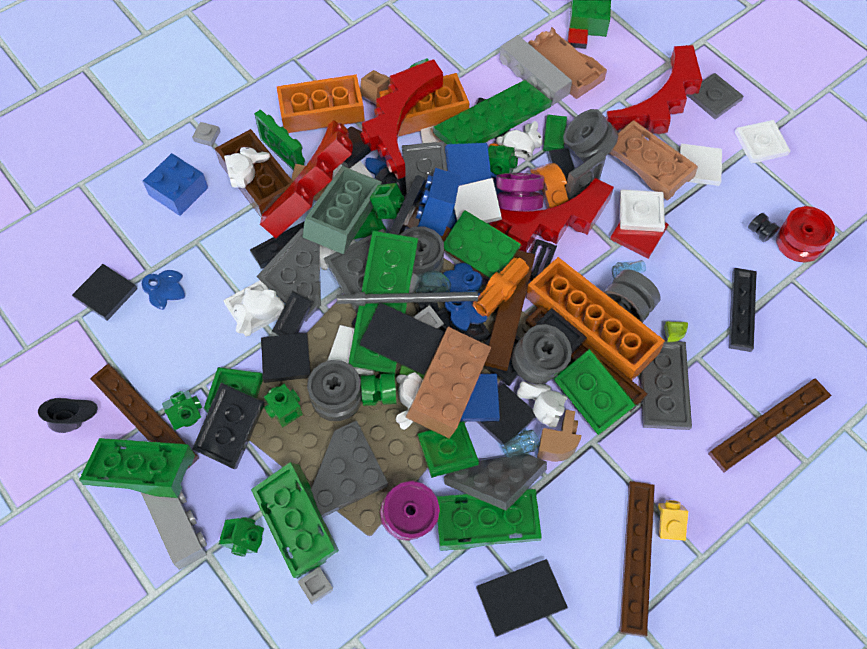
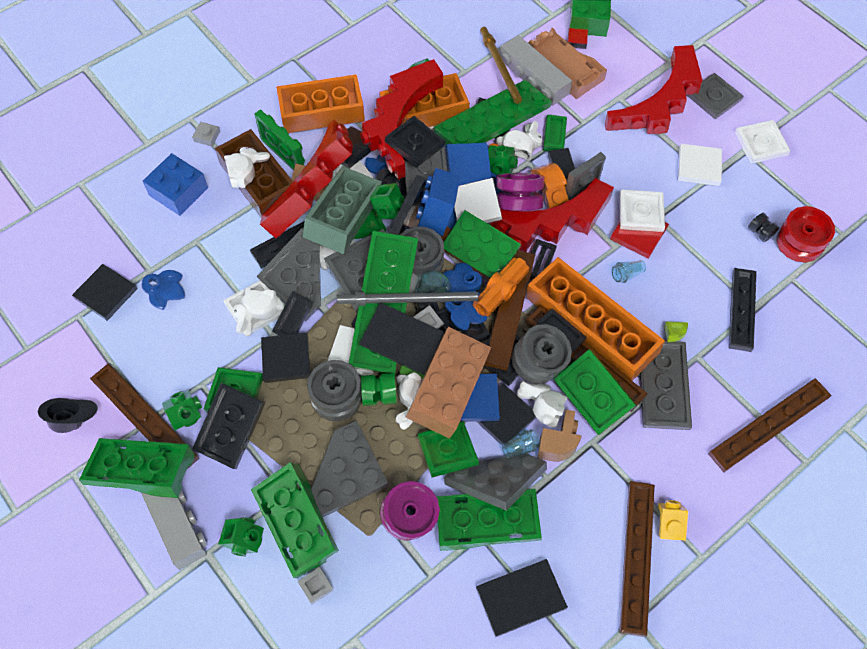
(283, 405): green brick -> none
(372, 84): medium nougat brick -> none
(415, 141): none -> black tile
(489, 42): none -> pearl gold bar
(590, 134): dark grey wheel -> none
(634, 293): dark grey wheel -> none
(653, 160): nougat piece -> none

